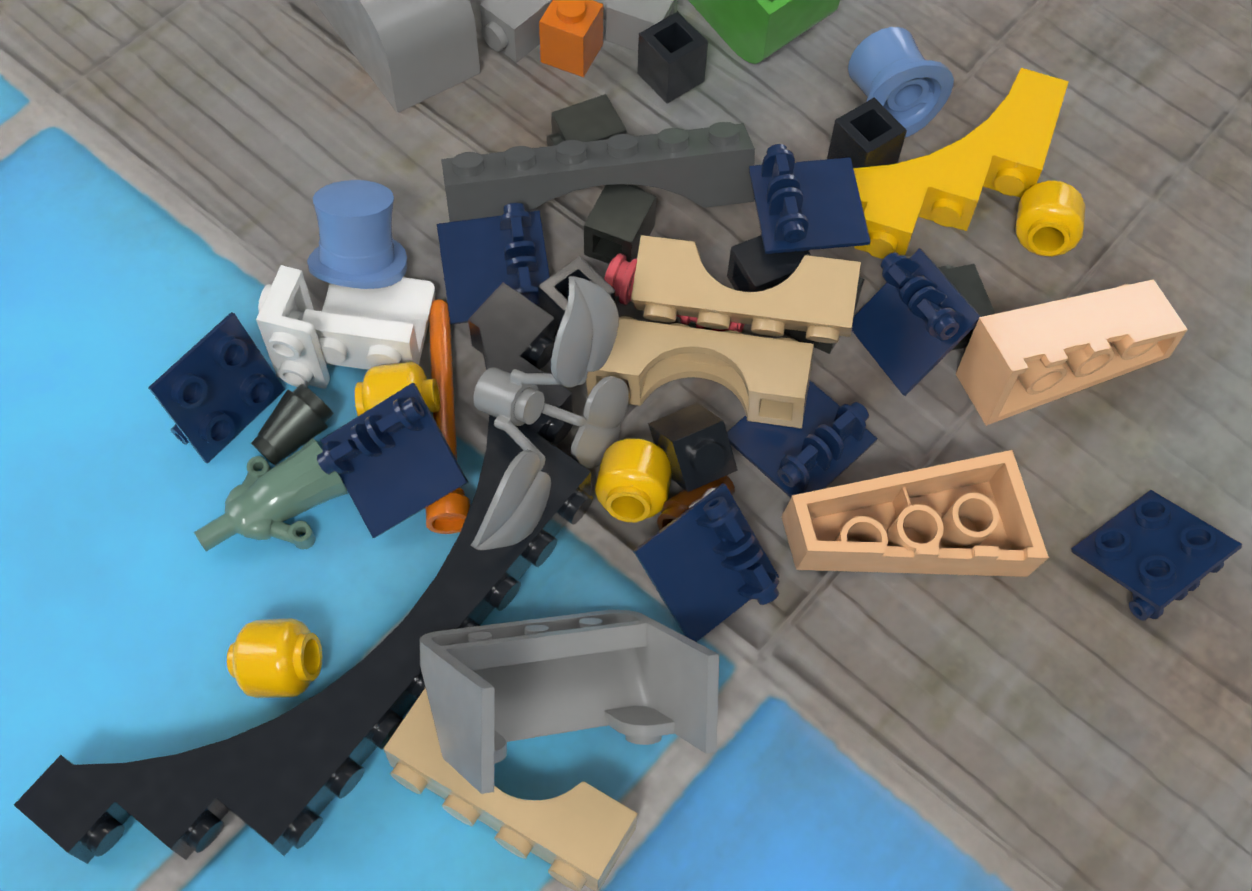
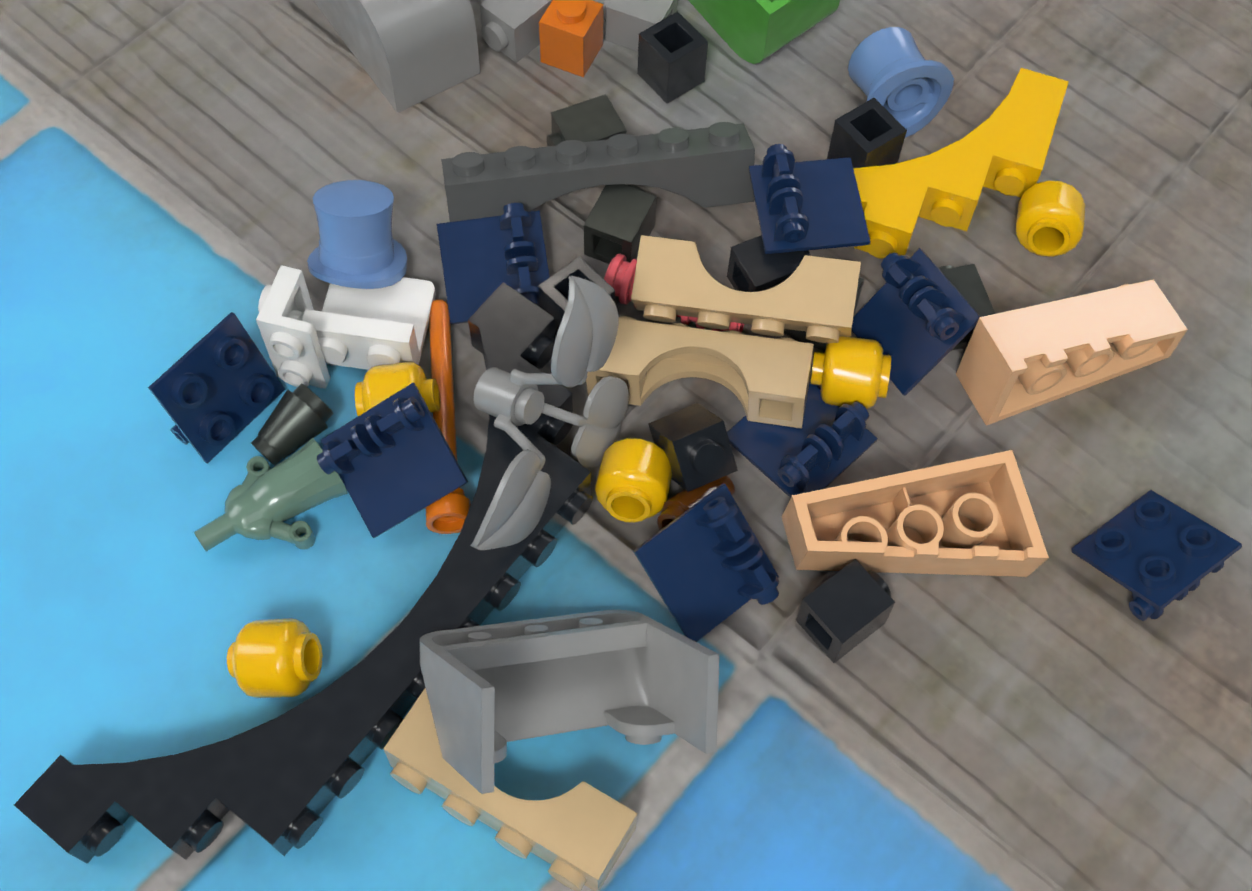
(845, 610): none -> black brick
(852, 372): none -> yellow head

